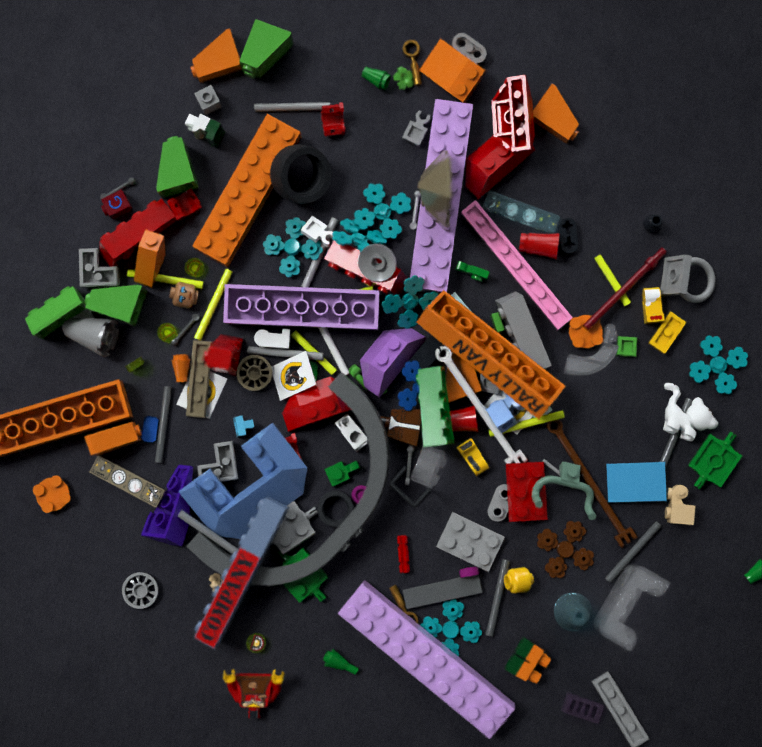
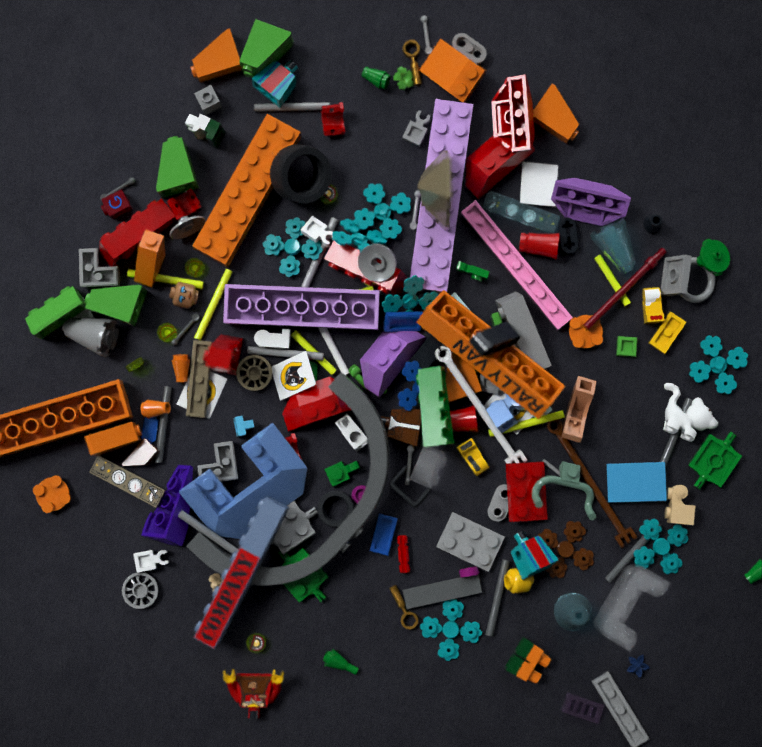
(141, 455): none -> tile
(147, 560): none -> white plate
(154, 408): none -> orange cone
(187, 226): none -> light grey dish
(276, 82): none -> torso
(330, 195): none -> tile
(383, 534): none -> blue tile
(402, 321): none -> blue tile
(427, 659): lavender brick -> none
(428, 50): none -> light grey hinge
(494, 339): none -> black beam
(532, 555): none -> teal torso
(538, 183): none -> white sticker
(578, 409): none -> nougat arch
(586, 366): clear arch -> none
(589, 201): none -> medium lavender wedge
(616, 245): none -> clear light blue cone
(637, 665): none -> dark blue plant
(660, 546): none -> teal plant
(714, 256): none -> green piece

